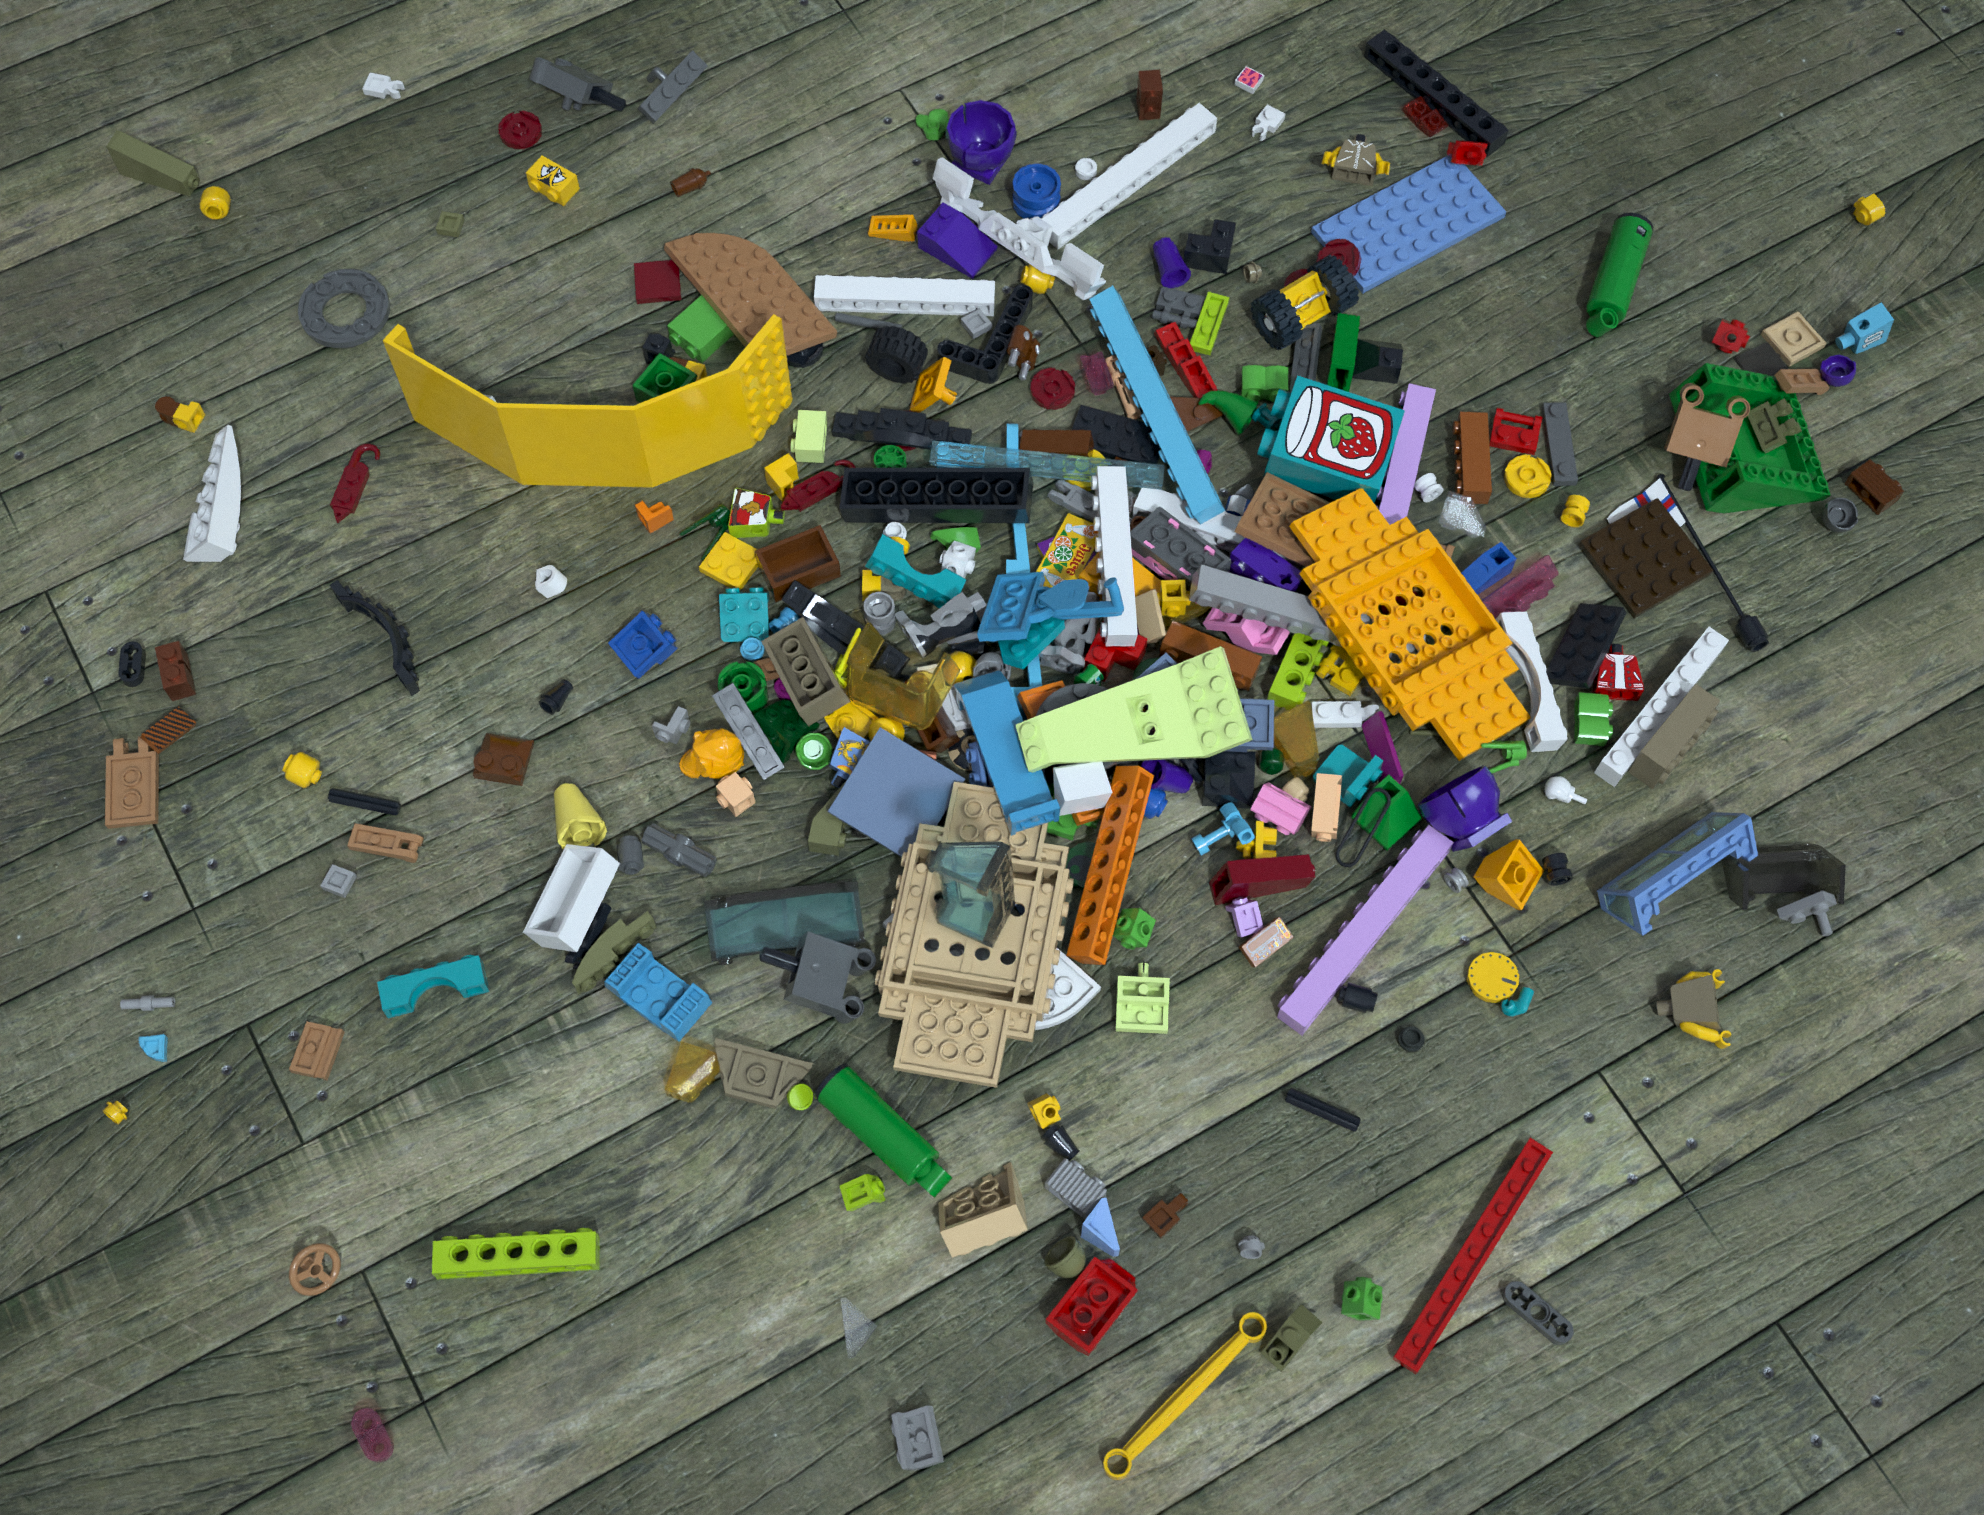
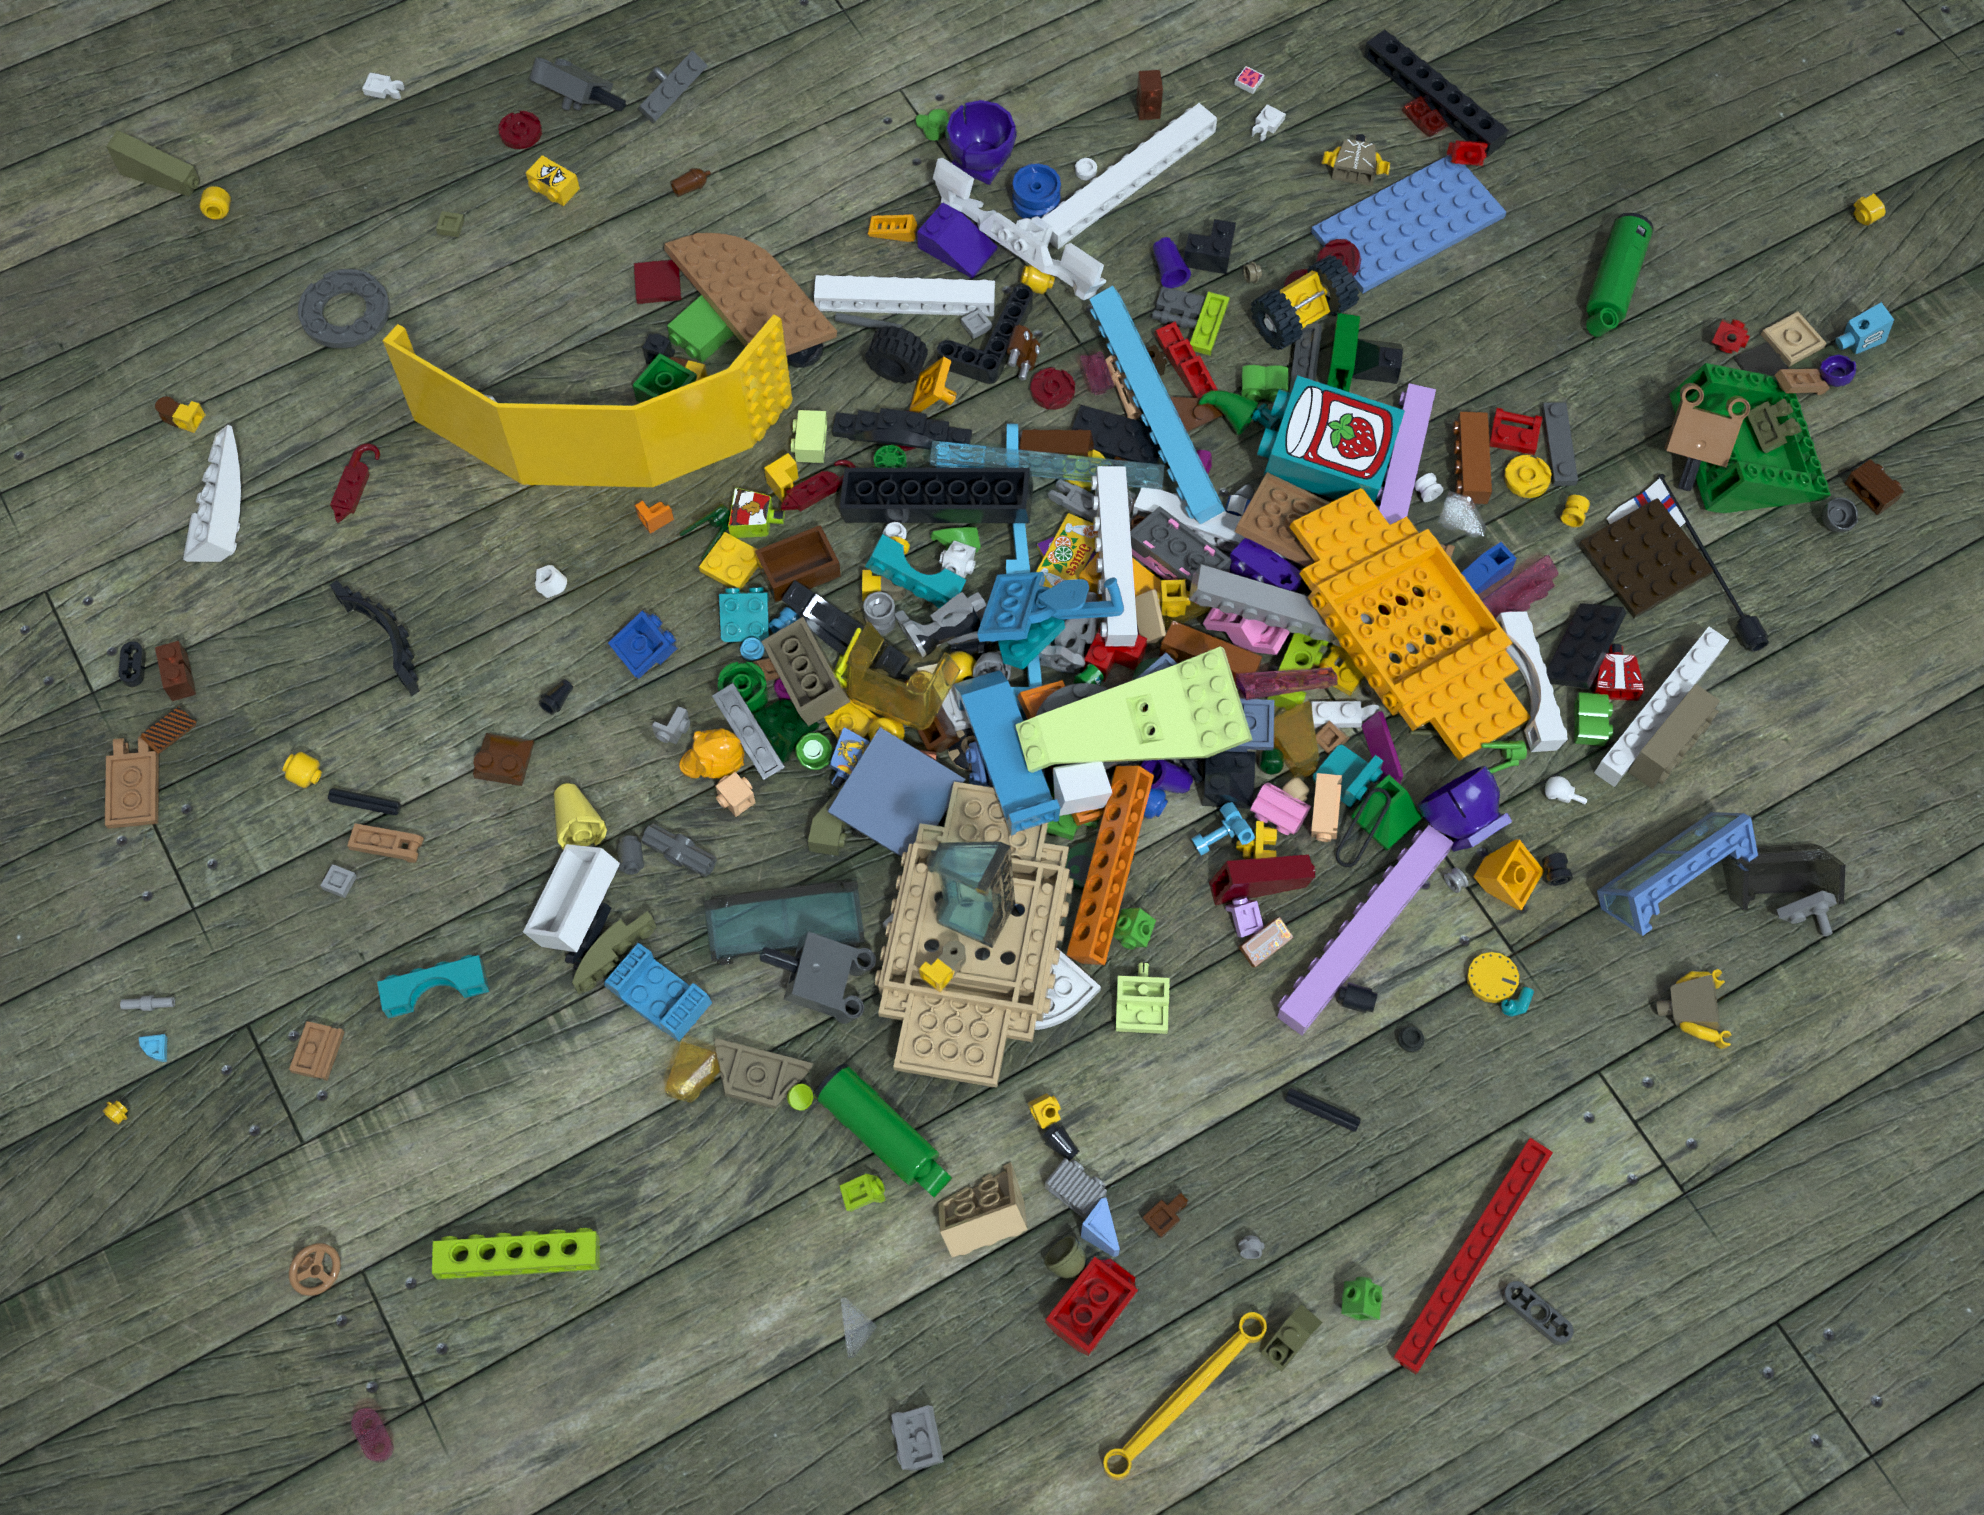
(945, 966): none -> leg
(1274, 683): none -> clear pink wing
(1330, 737): none -> medium nougat slope

